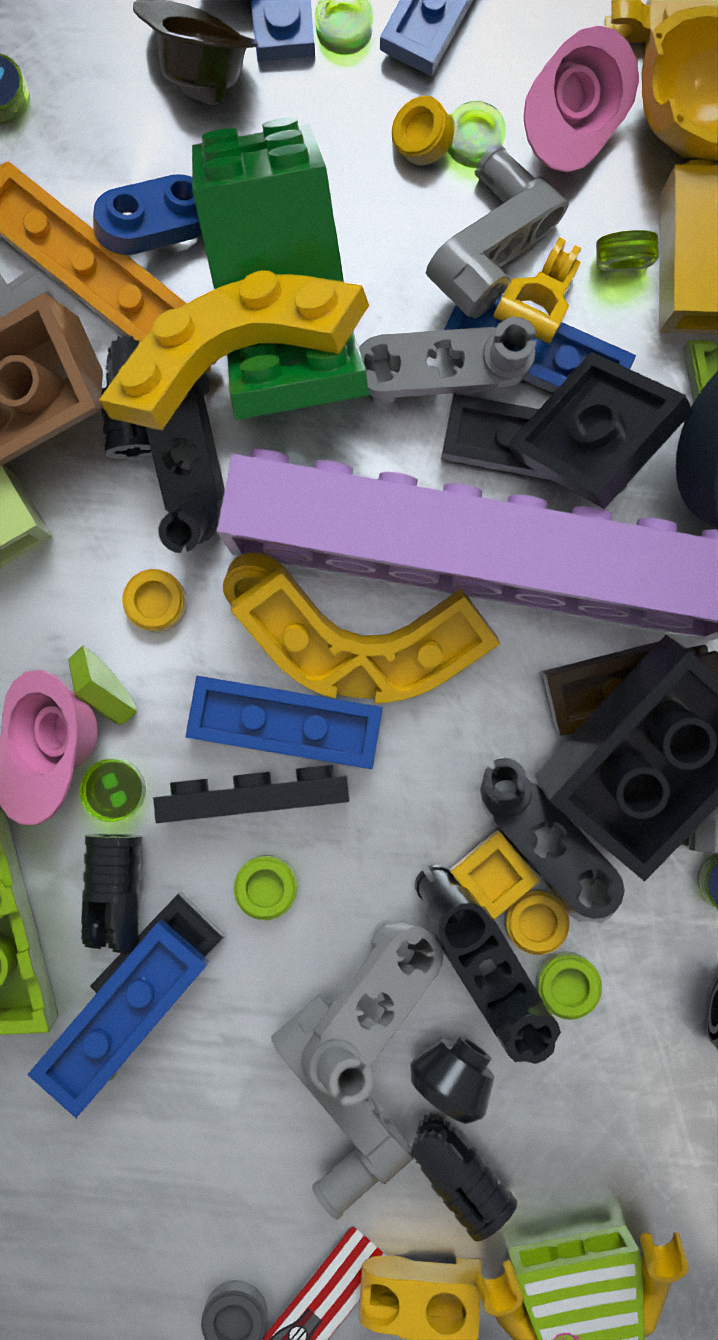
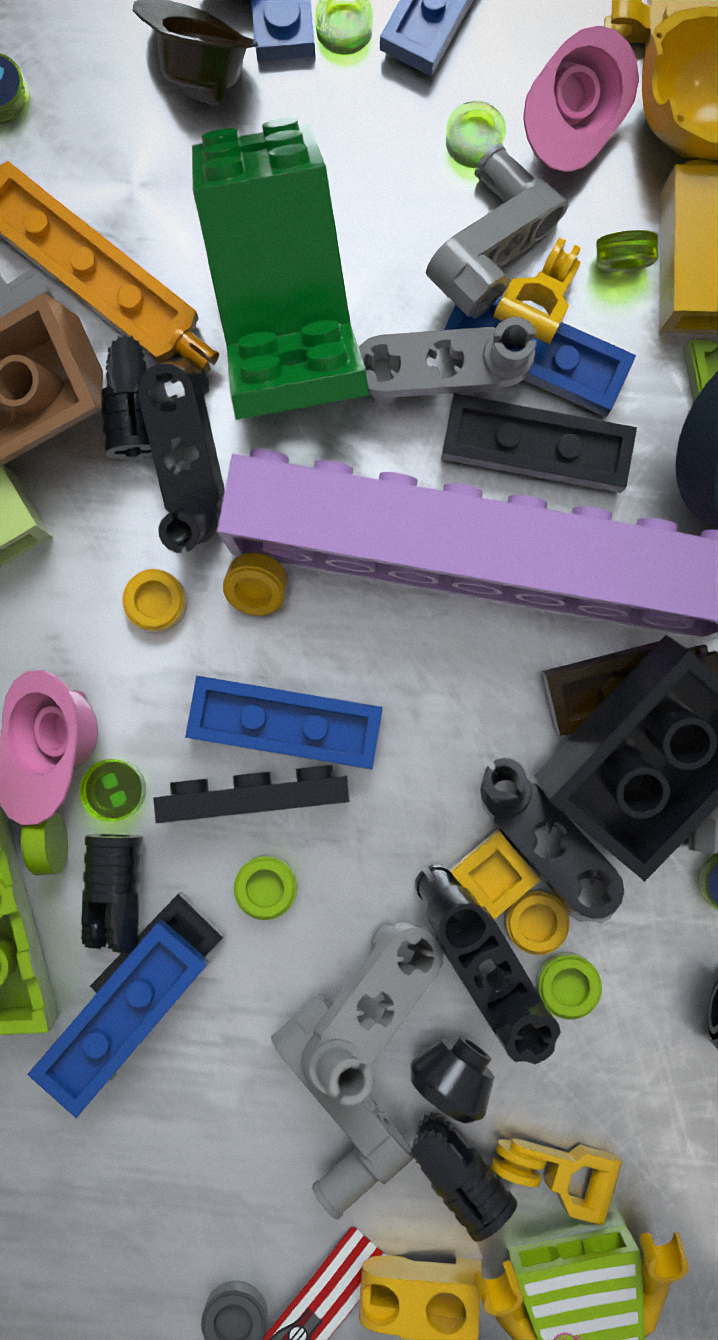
(45, 846): none -> lime tile
(100, 687): lime tile -> none
(160, 215): blue plate -> none
(234, 316): yellow plate -> none
(356, 665): yellow plate -> none
(422, 130): yellow tile -> none
(522, 1159): none -> yellow piece
(600, 428): black plate -> none

